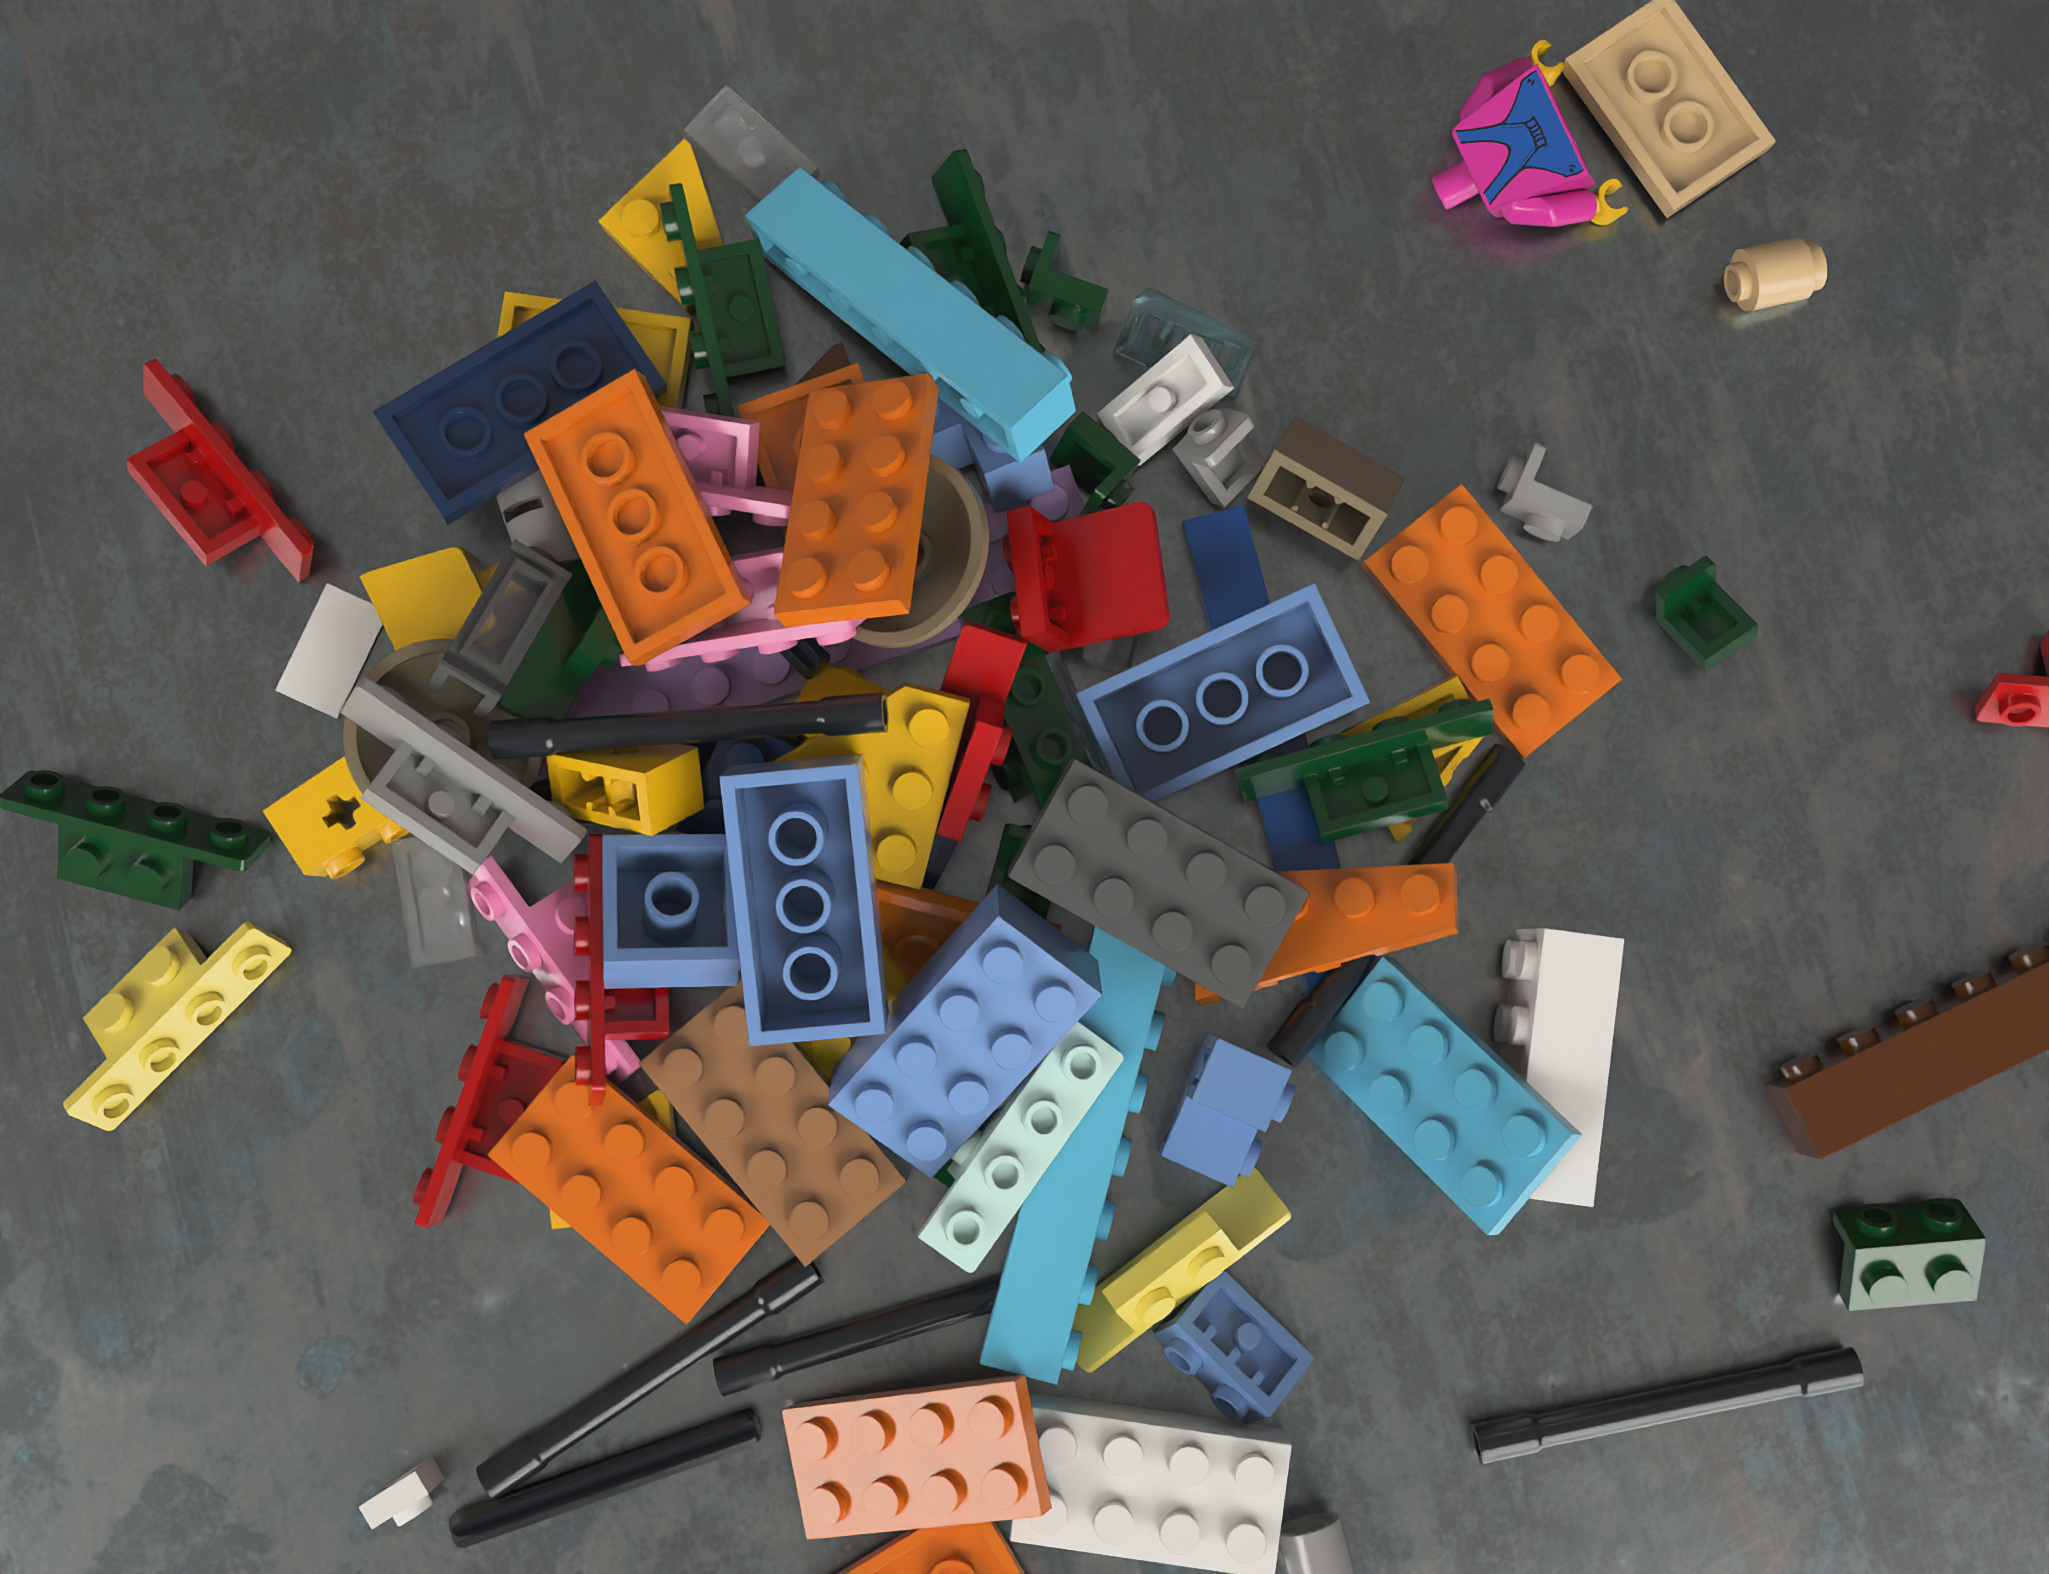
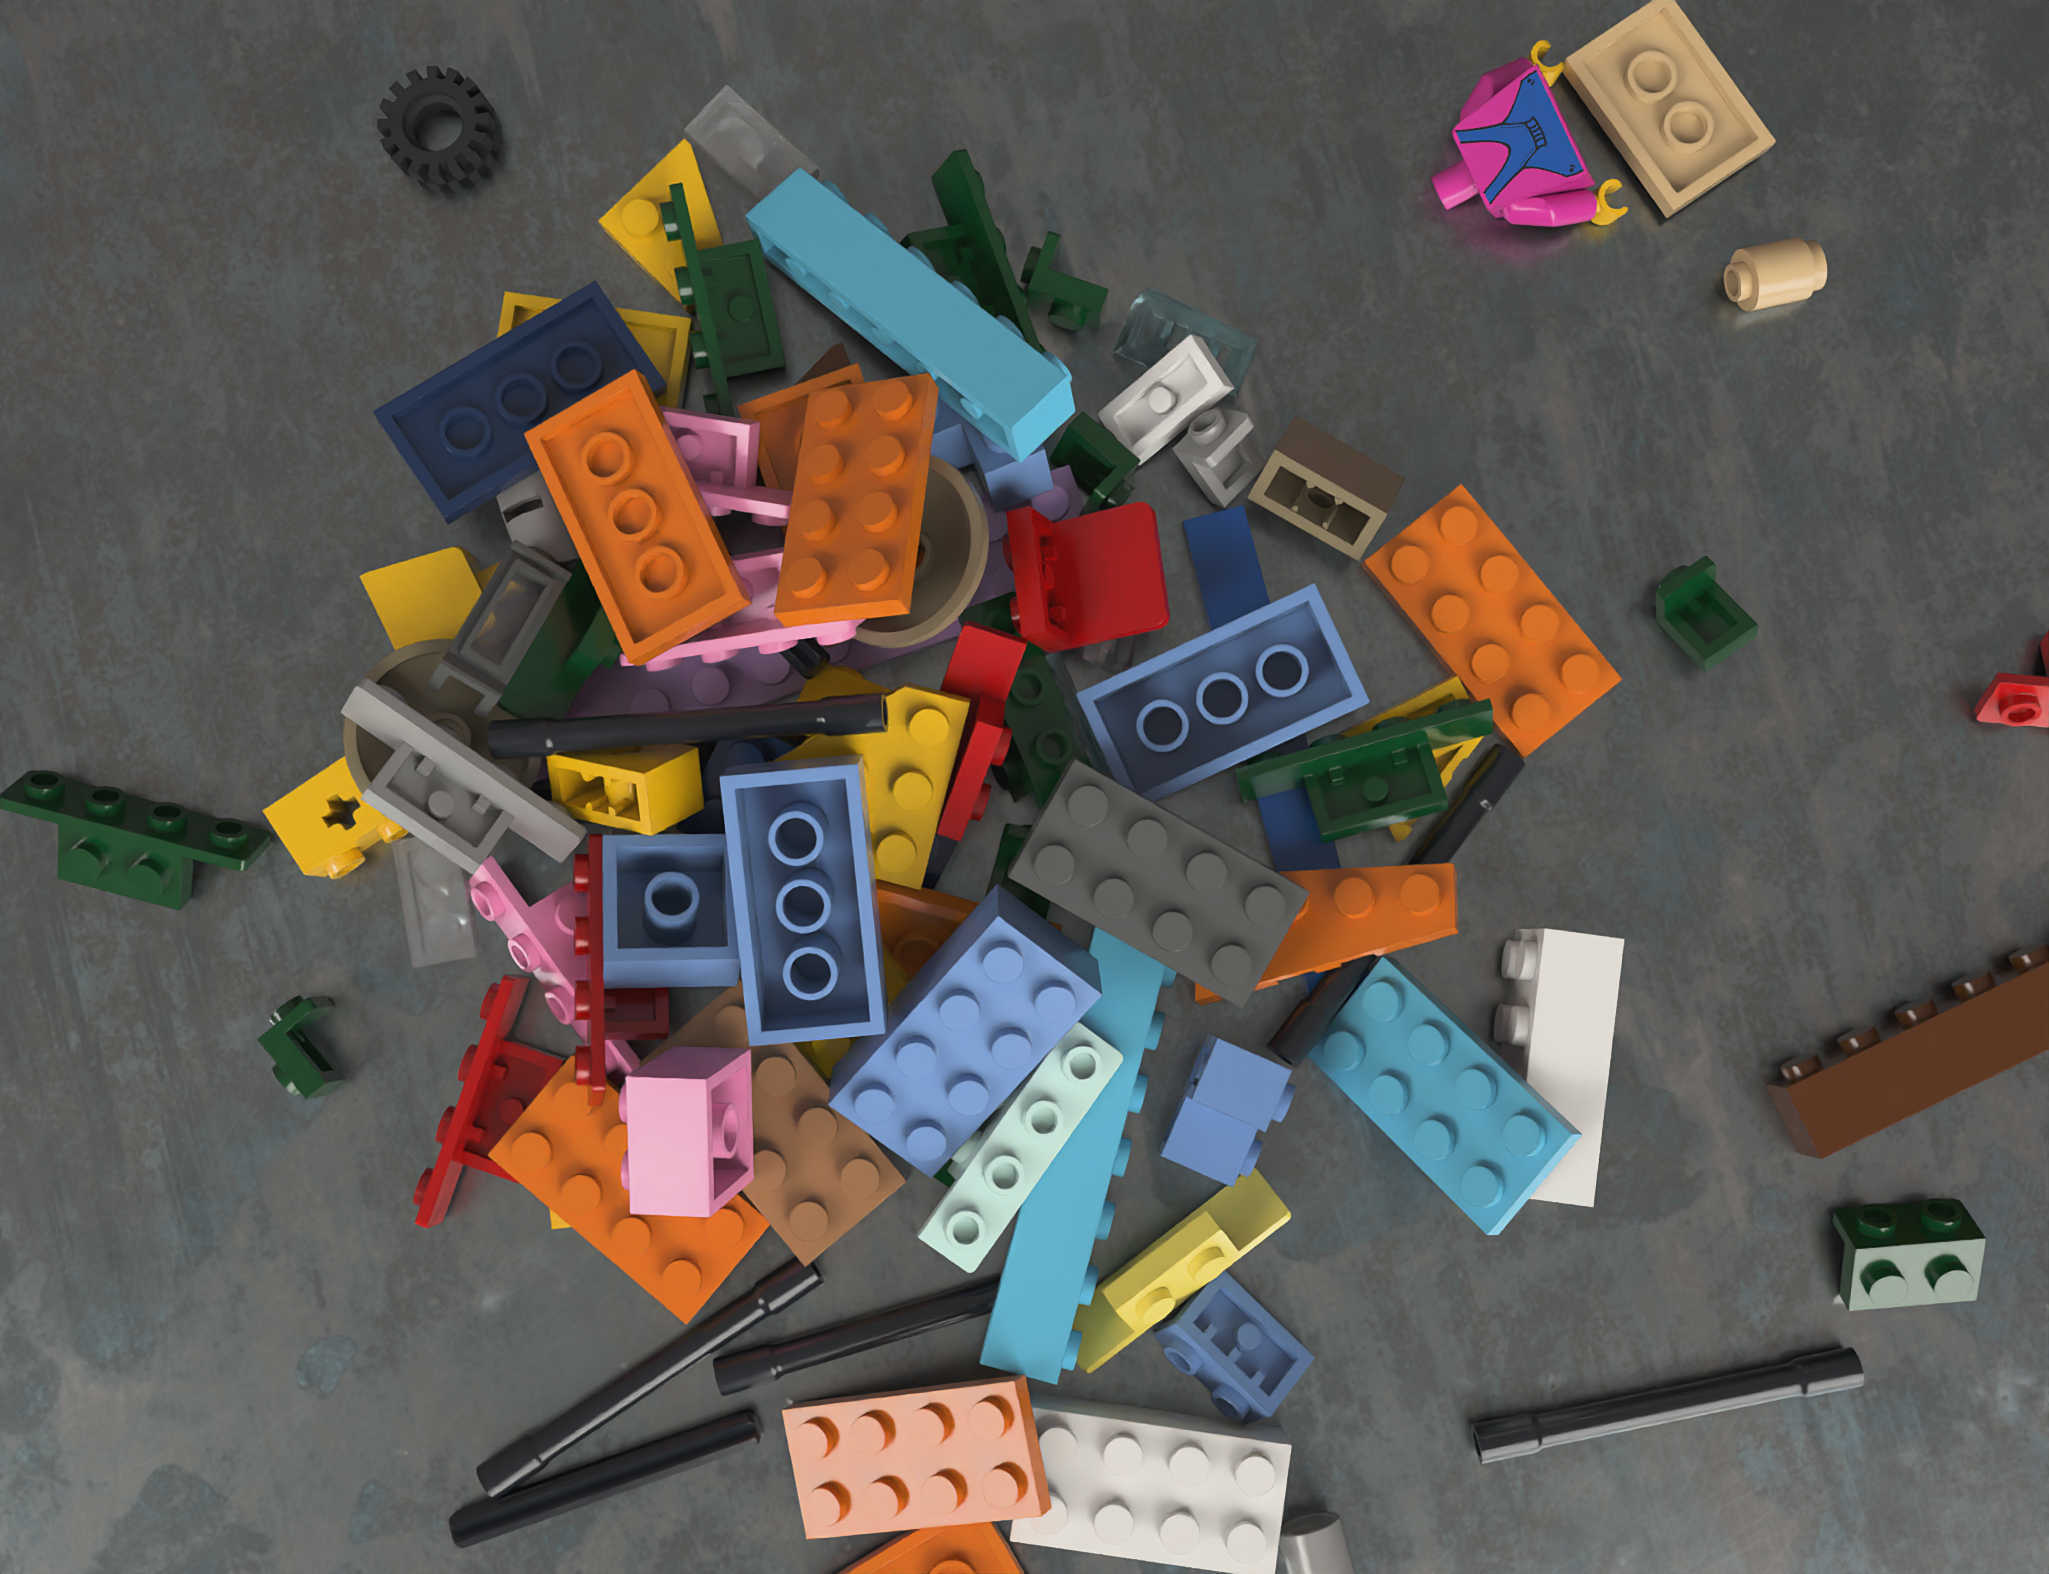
(165, 1013): light yellow bracket -> none
(207, 487): red bracket -> none
(299, 1060): none -> dark green bracket
(331, 651): white sticker -> none
(404, 1496): white plate -> none
(415, 104): none -> black tyre
(688, 1131): none -> bright pink brick
(1542, 508): light grey bracket -> none

